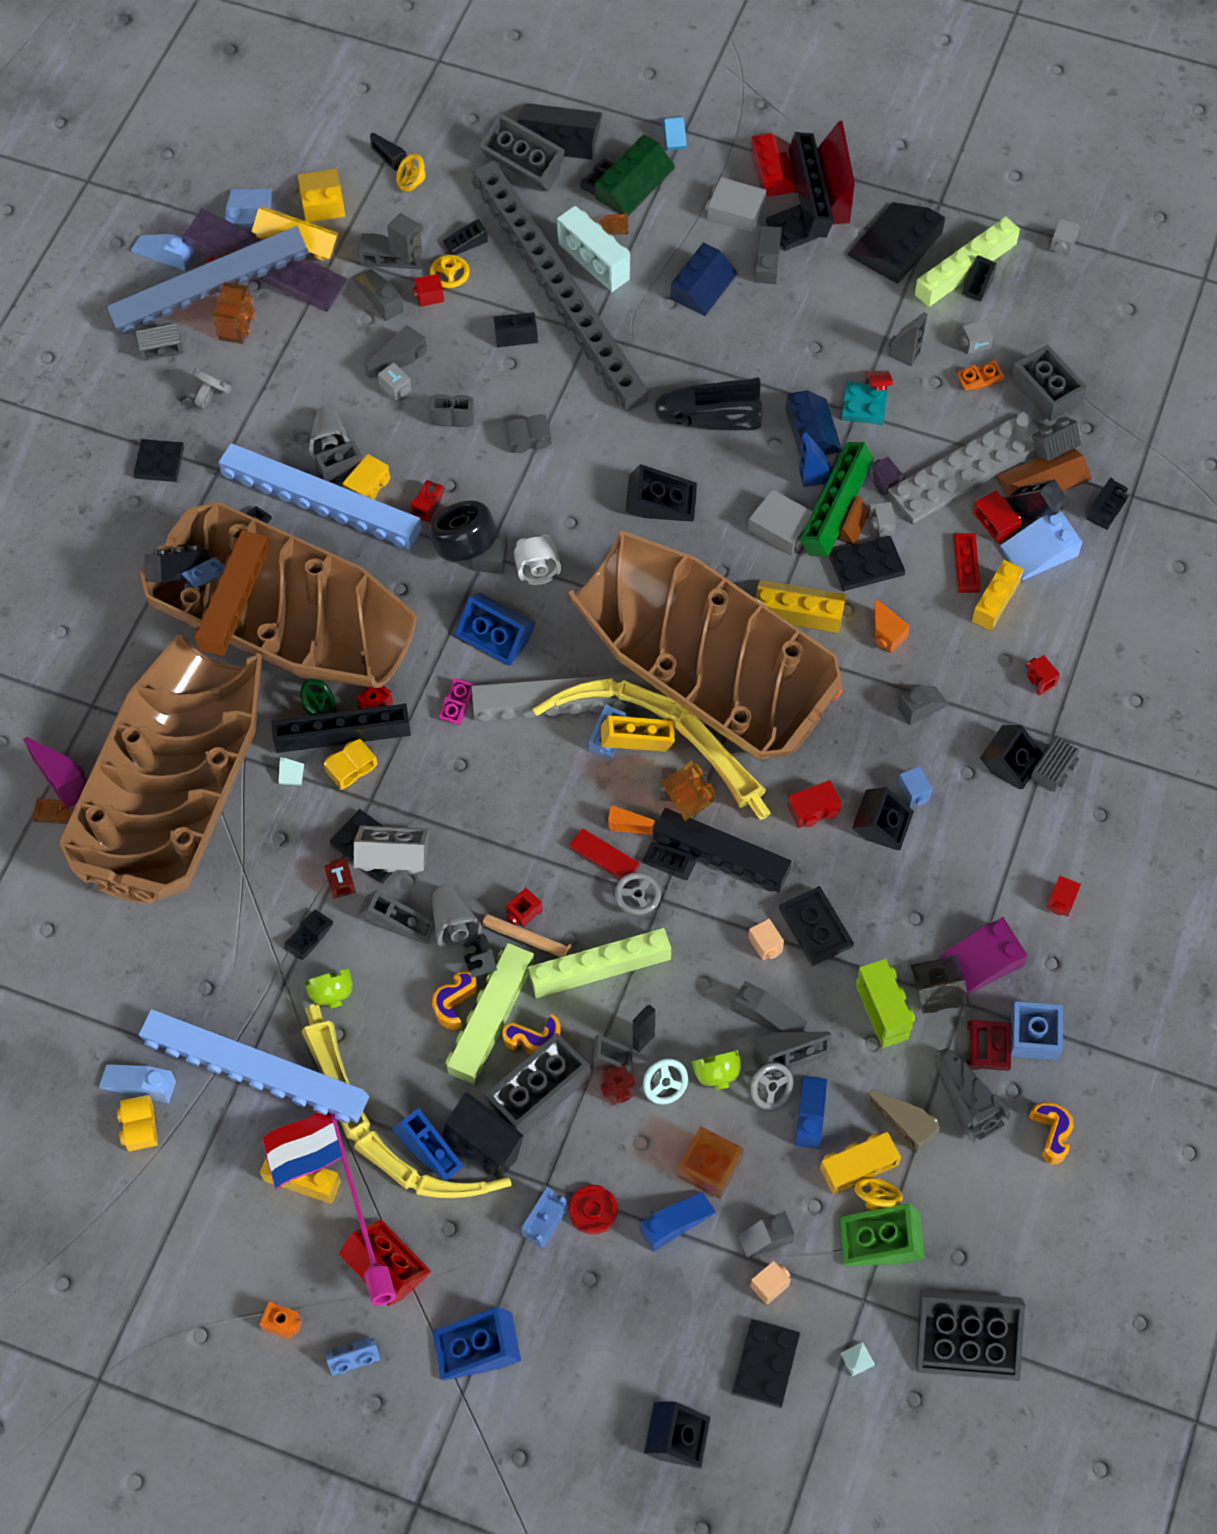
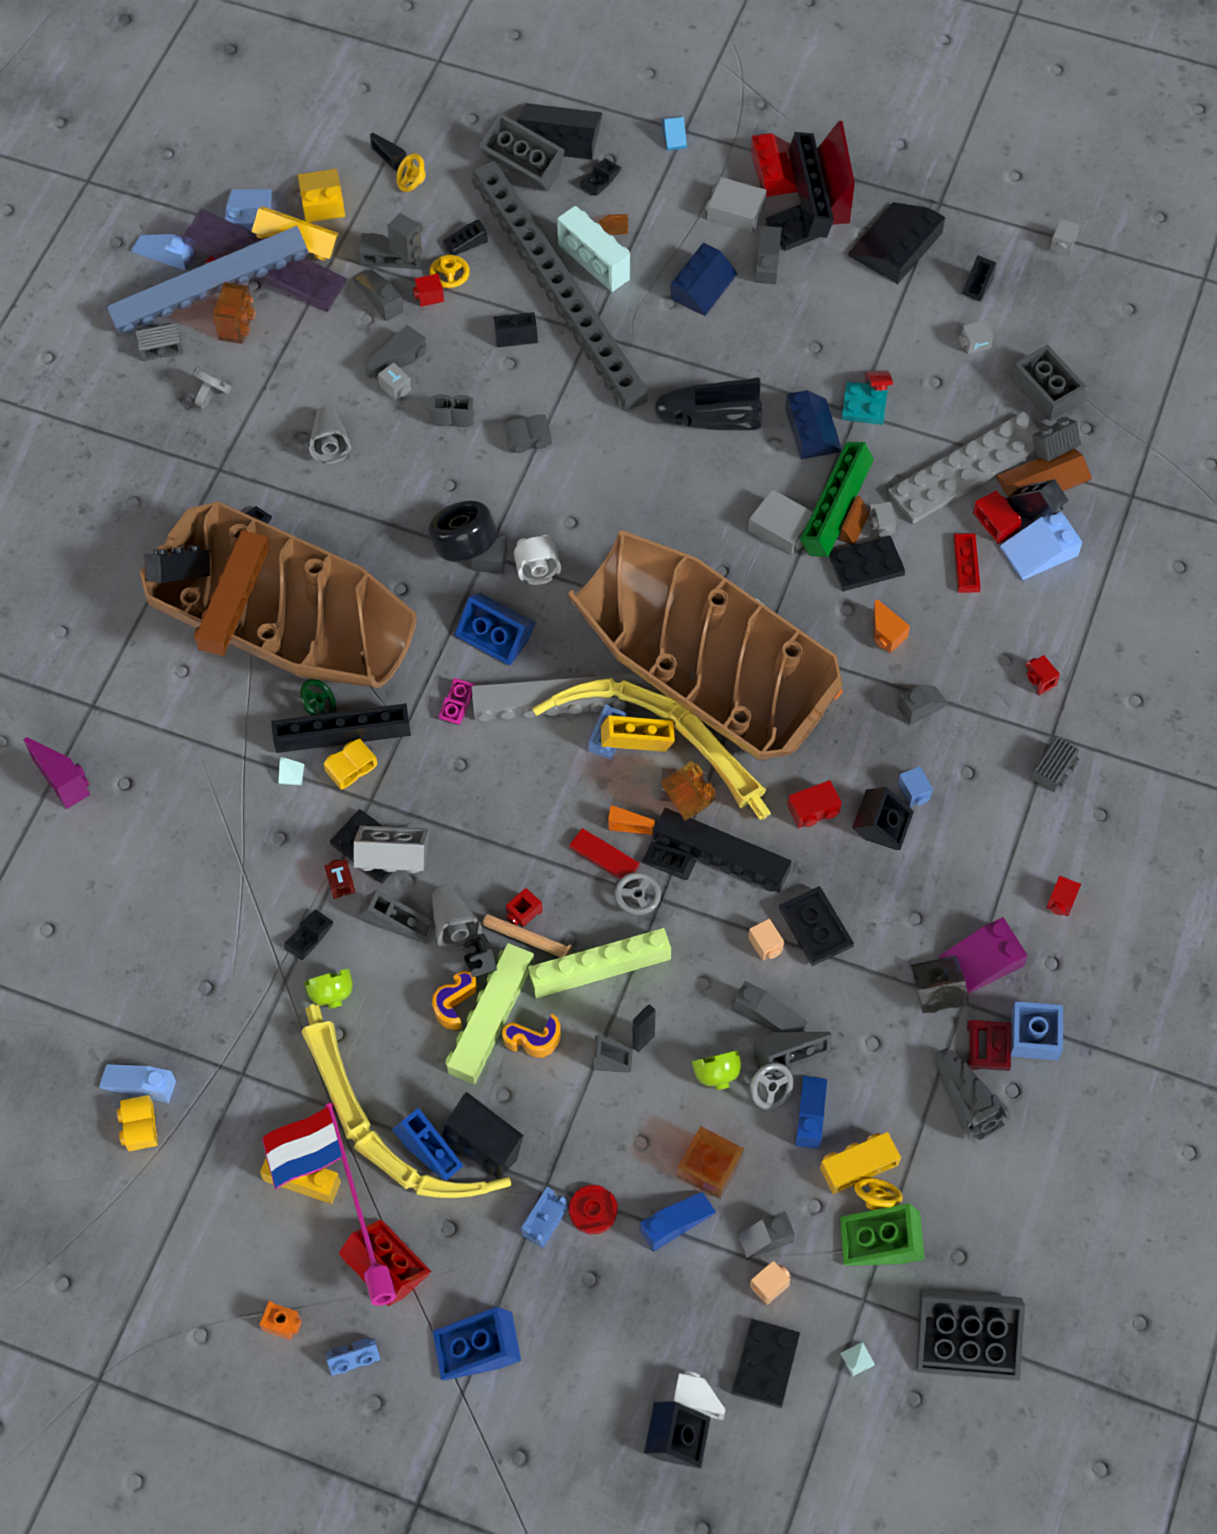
(50, 812): clear orange tile -> none
(159, 460): black plate -> none
(164, 775): medium nougat cylinder -> none
(203, 573): medium blue hinge -> none
(254, 1066): light blue brick -> none
(320, 496): light blue brick -> none
(338, 462): dark grey slope -> none
(368, 477): yellow brick -> none
(381, 696): red brick -> none
(427, 500): red leg -> none
(539, 1084): dark grey slope -> none
(618, 1092): clear red brick -> none
(634, 176): dark green slope -> none
(657, 1073): light aqua piece -> none
(660, 495): black slope -> none
(698, 1395): none -> white slope
(803, 605): yellow slope -> none
(813, 463): blue slope -> none
(885, 475): clear purple brick -> none
(885, 1003): lime piece -> none
(907, 1120): dark tan slope -> none
(909, 341): dark grey slope -> none
(958, 266): yellowish green brick -> none
(980, 377): orange slope -> none
(997, 595): yellow brick -> none
(1012, 755): black slope -> none
(1061, 1127): light orange animal -> none
(1108, 504): black hinge -> none

